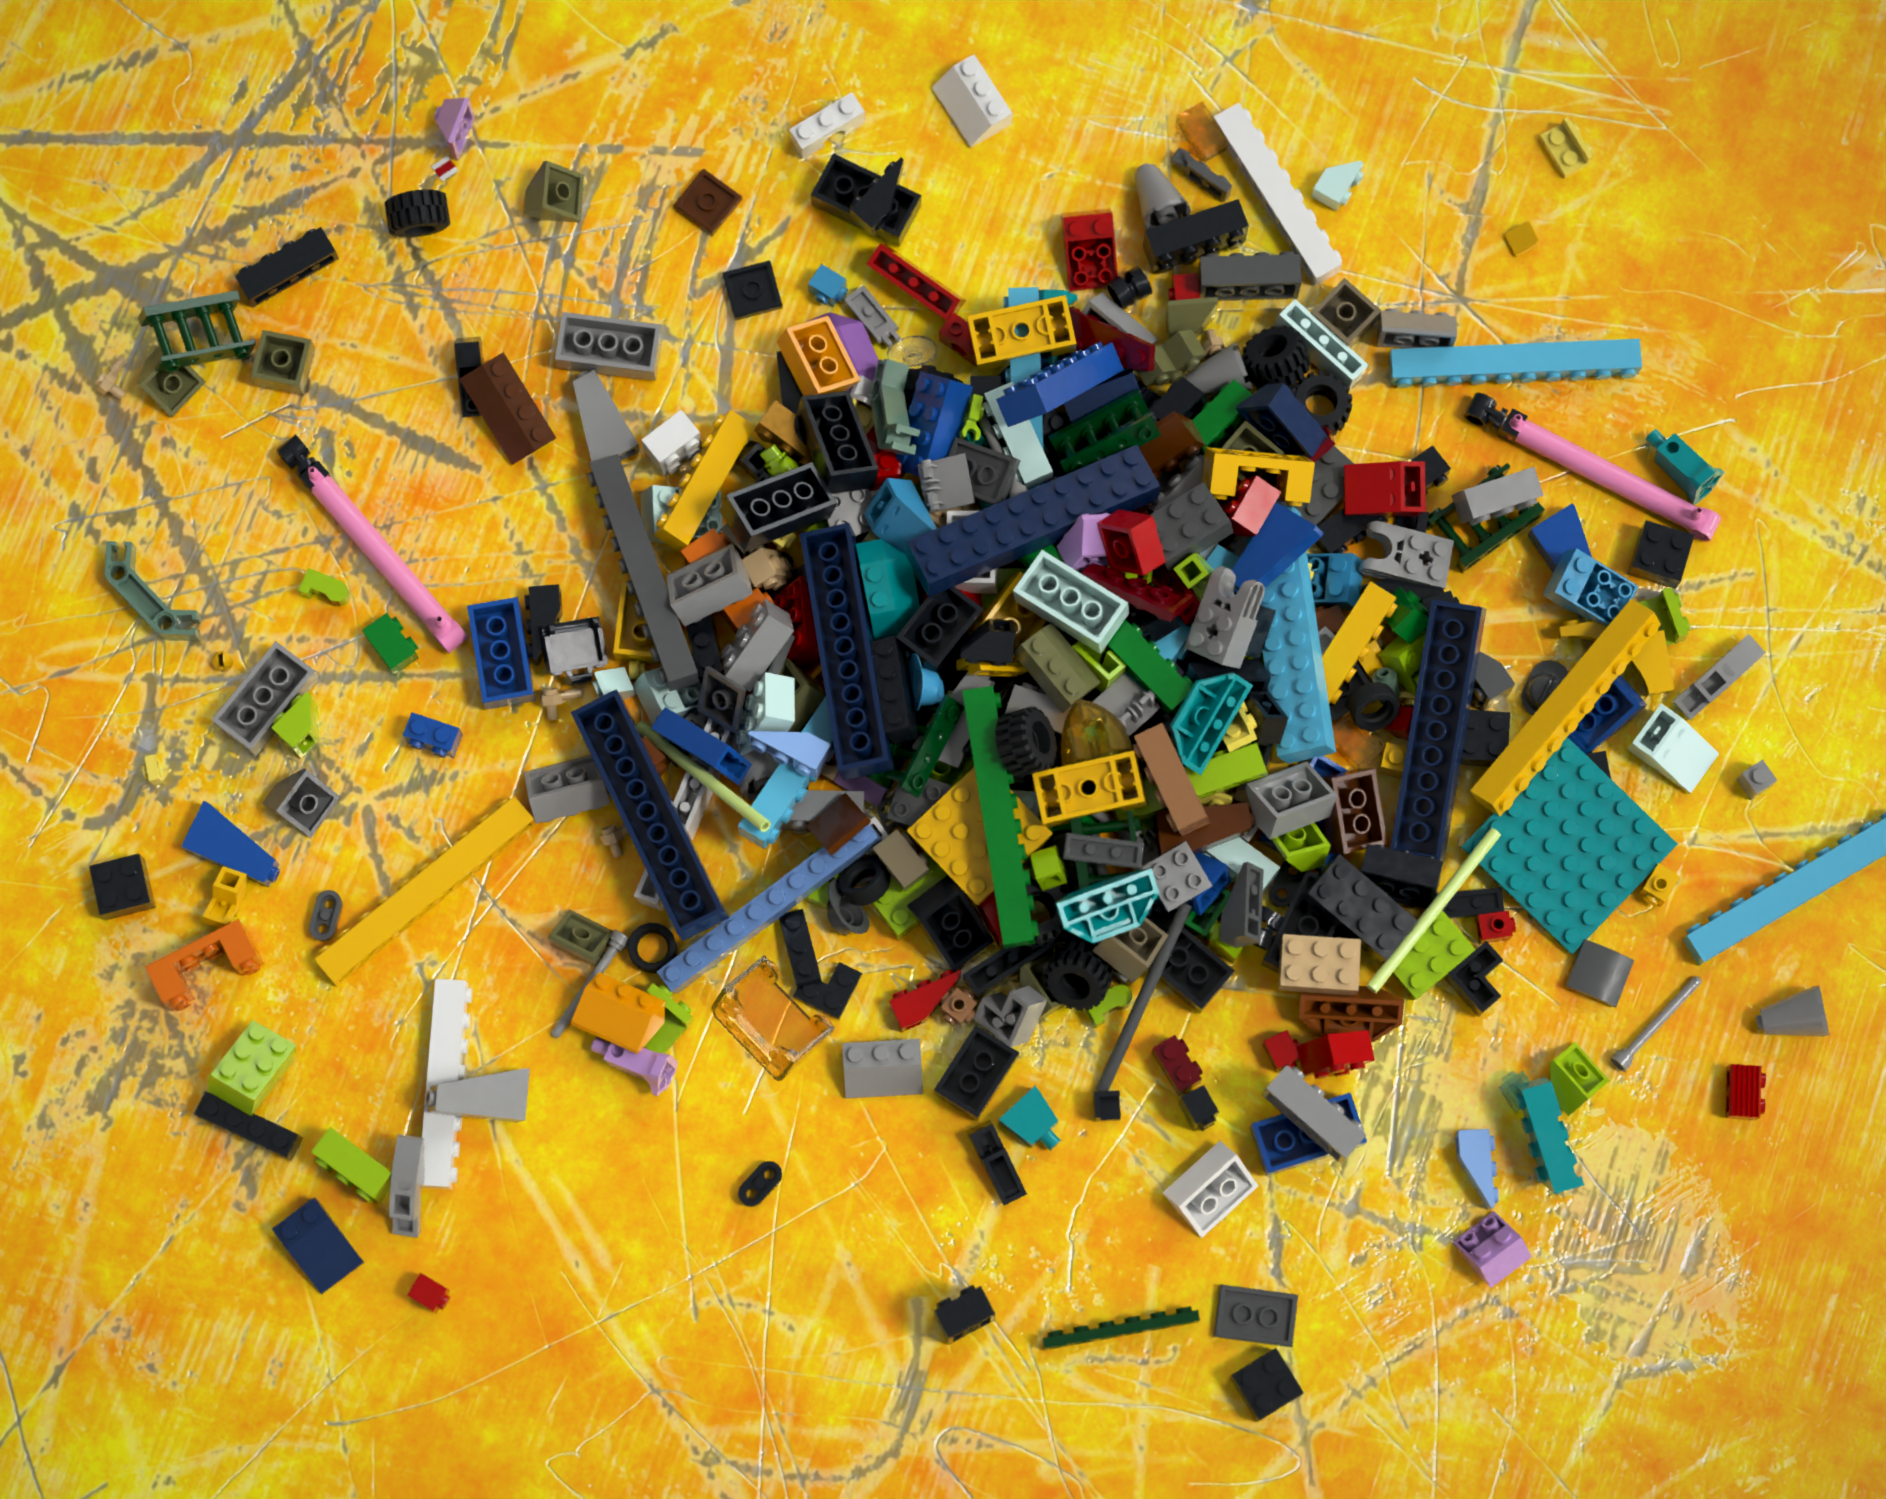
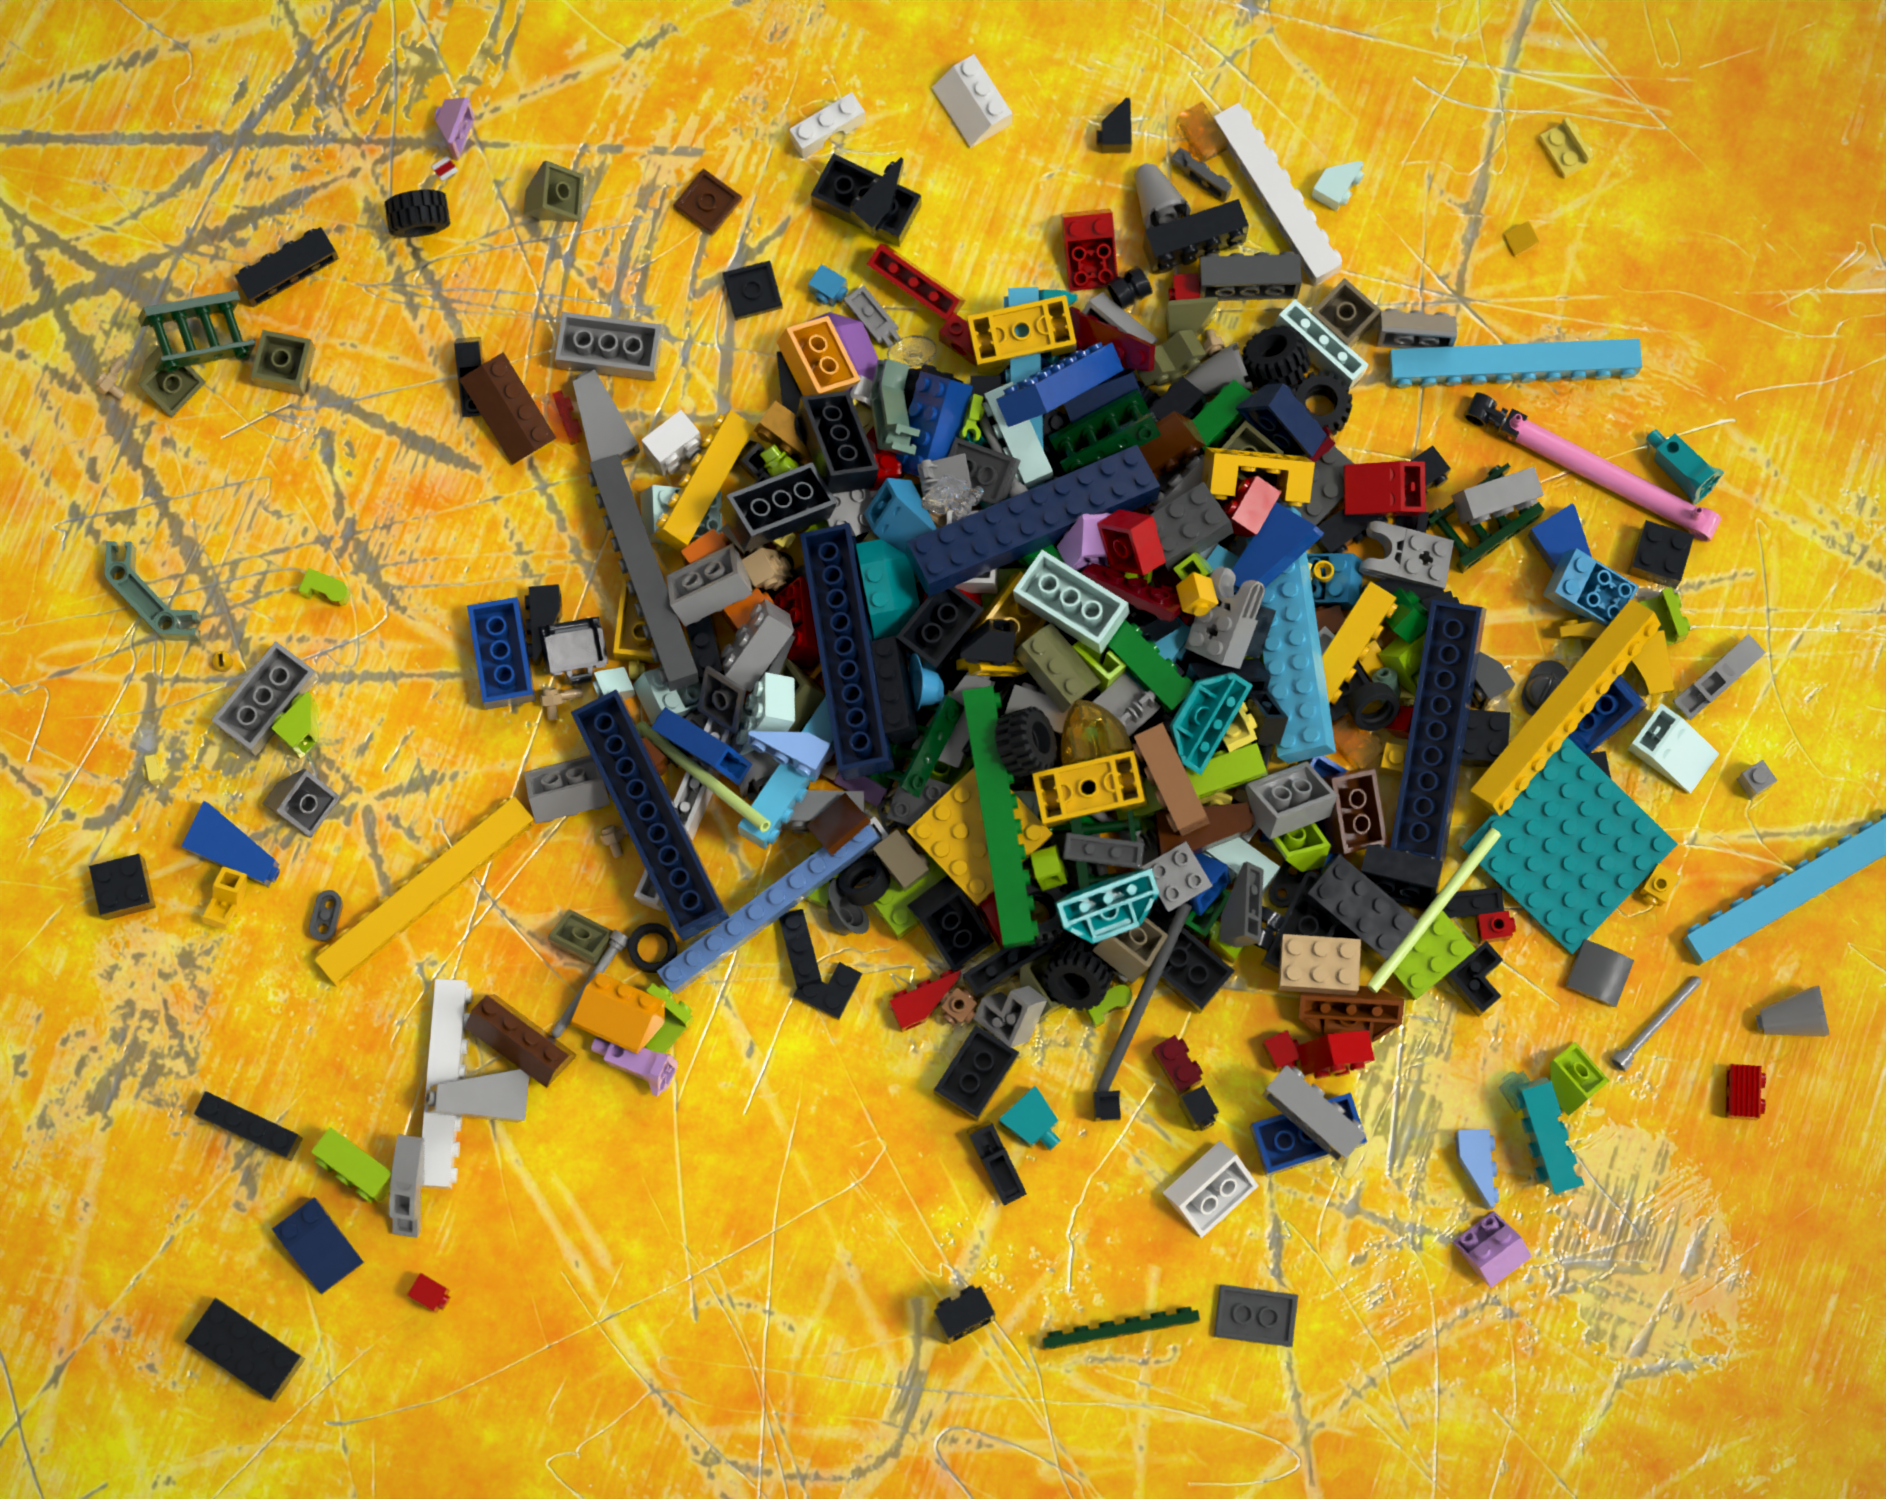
(168, 974): orange plate -> none
(245, 1350): none -> black brick
(251, 1068): lime brick -> none
(372, 544): bright pink piece -> none
(390, 643): green brick -> none
(432, 735): blue brick -> none
(519, 1039): none -> reddish brown slope
(571, 426): none -> clear red plate
(760, 1184): black plate -> none
(769, 1020): clear yellow windscreen -> none
(882, 1068): light grey slope -> none
(946, 496): none -> clear plate
(1116, 130): none -> black slope
(1197, 594): none -> yellow brick
(1266, 1384): black brick -> none
(1329, 571): none -> yellow hinge

